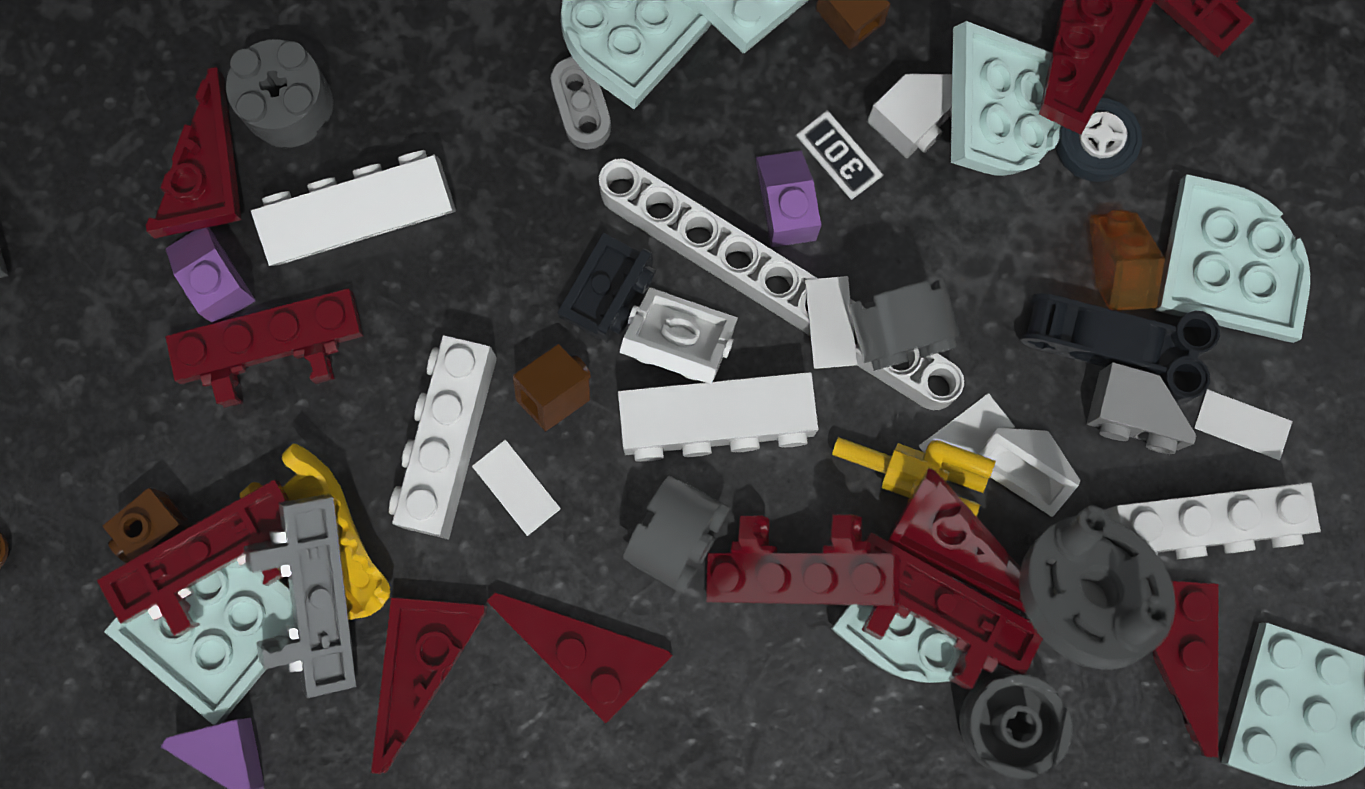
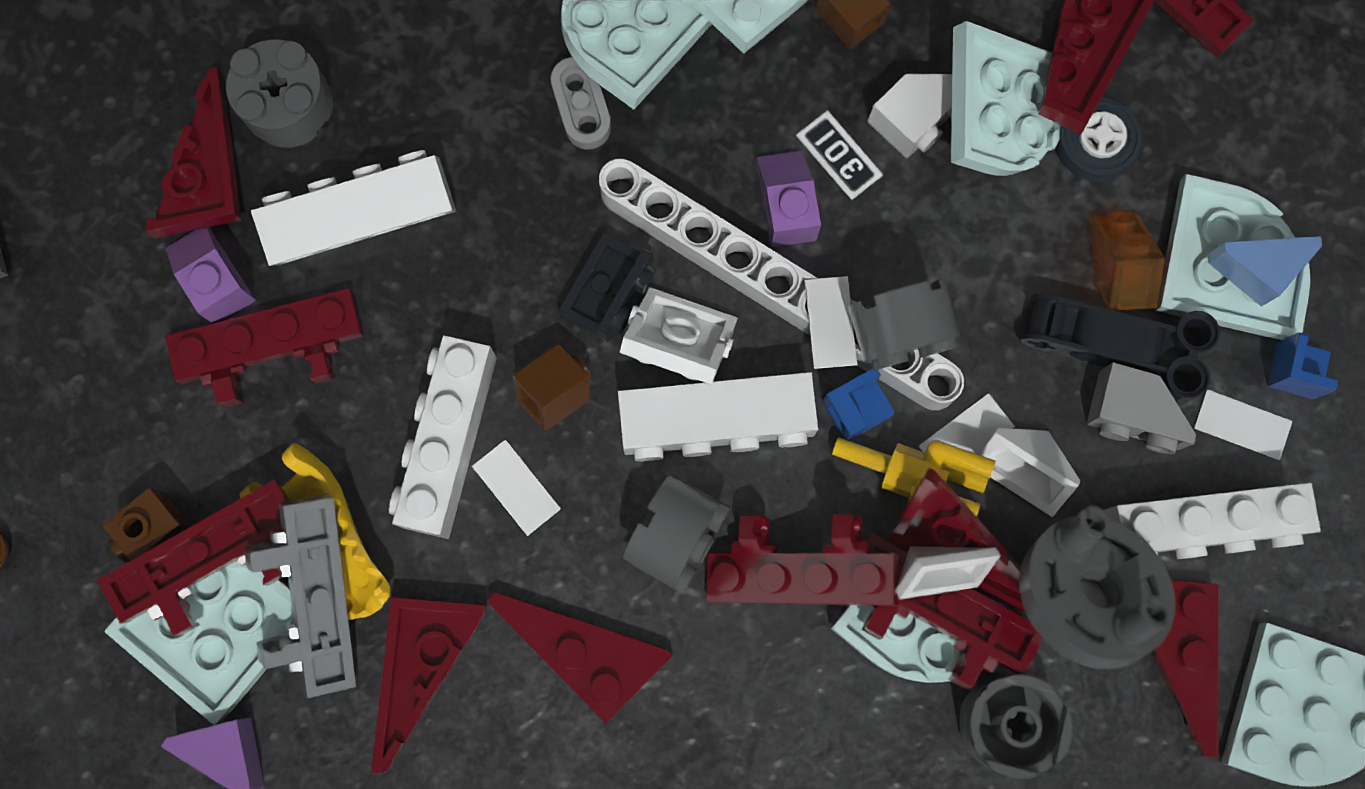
(858, 405): none -> blue panel
(944, 569): none -> white slope
(1263, 266): none -> medium blue slope
(1301, 368): none -> blue panel

